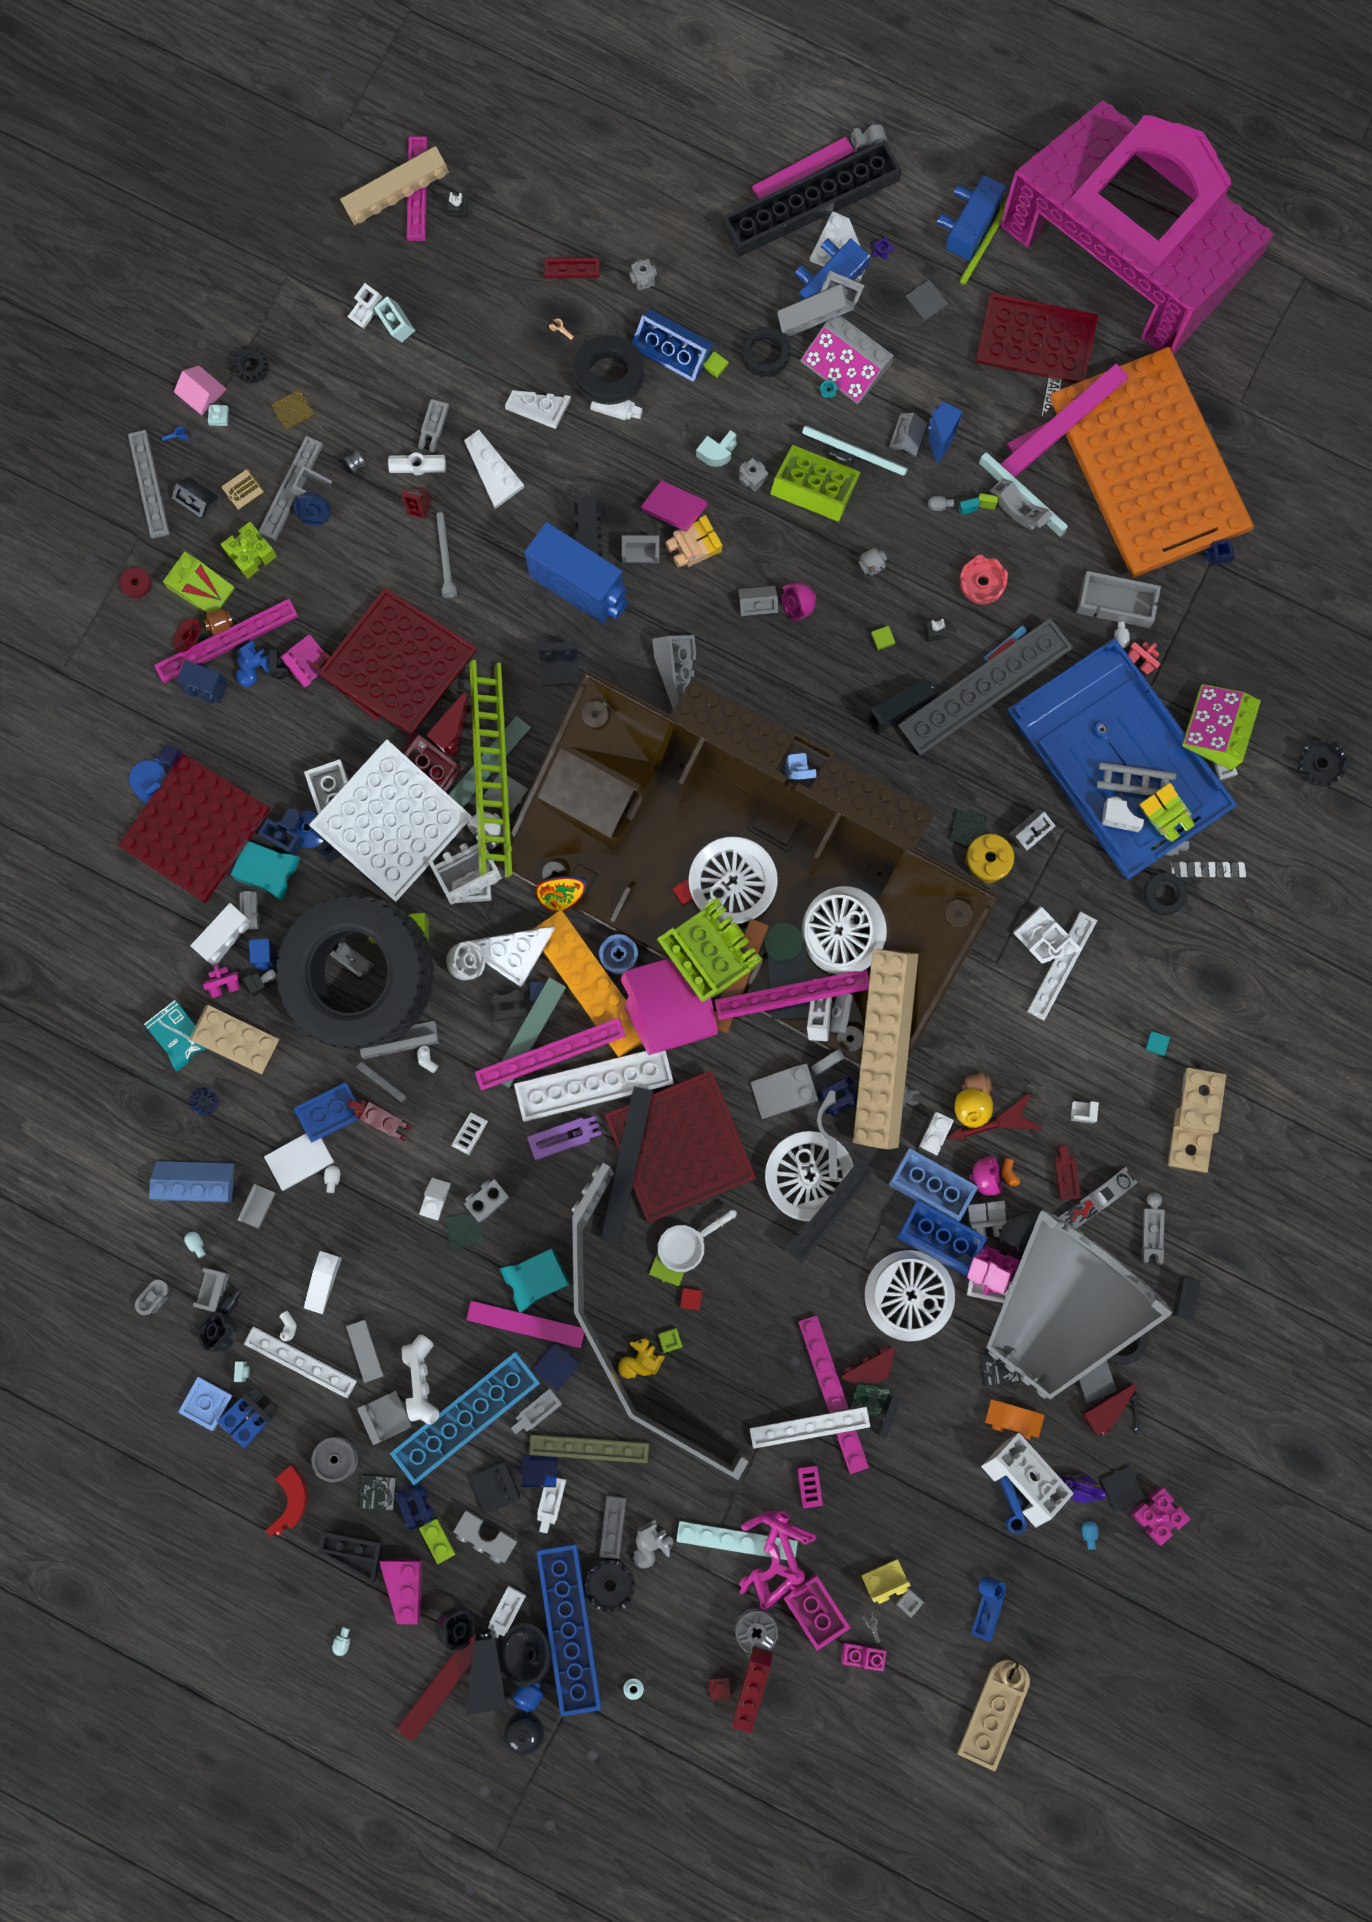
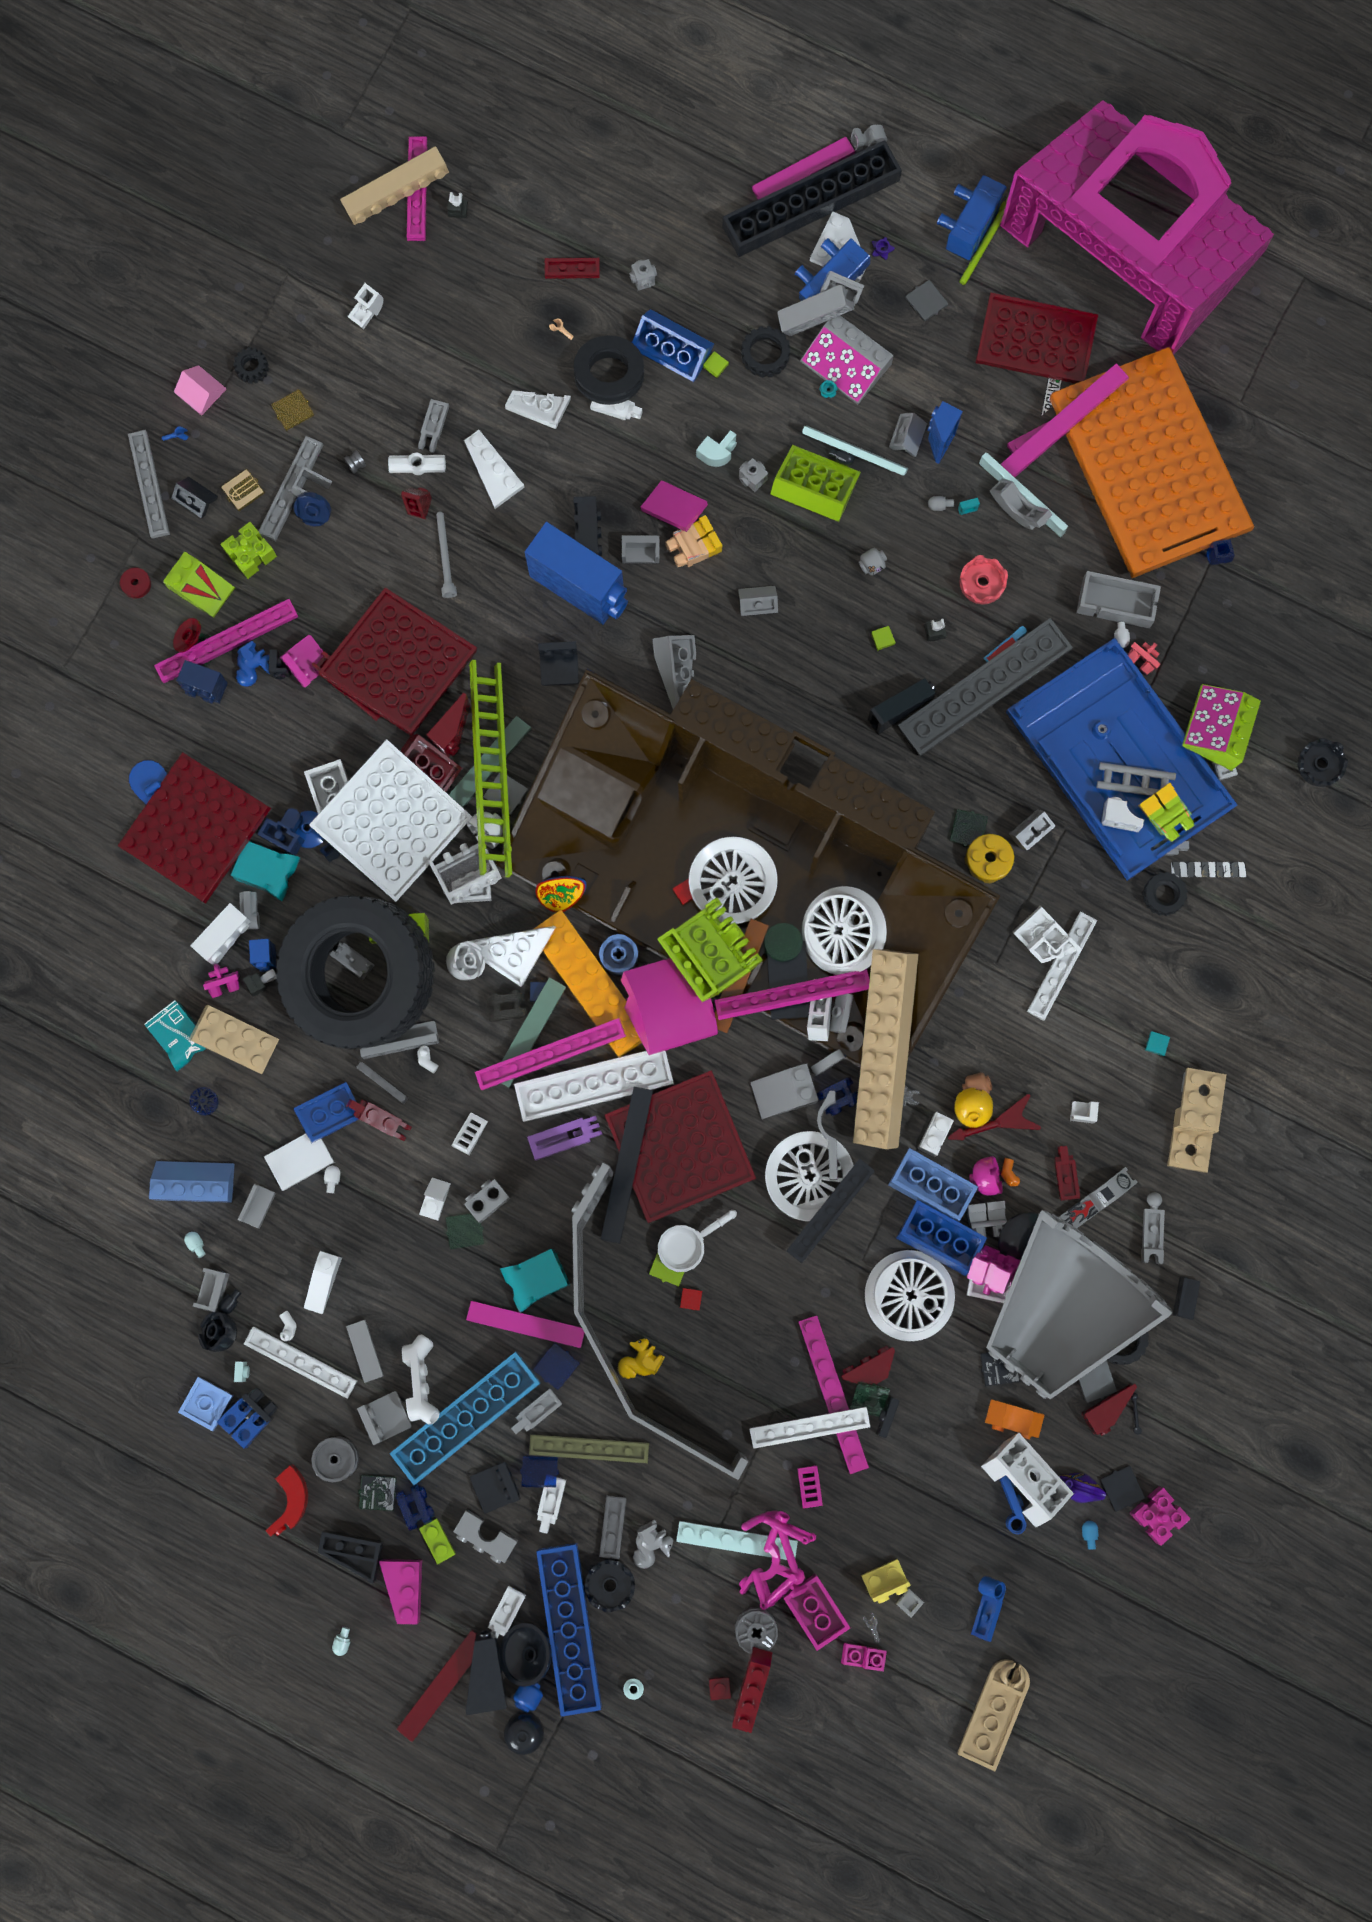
(152, 1297): light grey bracket -> none
(167, 756): clear blue panel -> none
(217, 621): dark orange head -> none
(218, 415): light aqua tile -> none
(394, 319): light aqua brick -> none
(455, 1628): black cylinder -> none
(670, 1340): lime tile -> none
(797, 768): light blue slope -> none
(798, 600): dark pink cylinder -> none
(987, 501): lime tile -> none

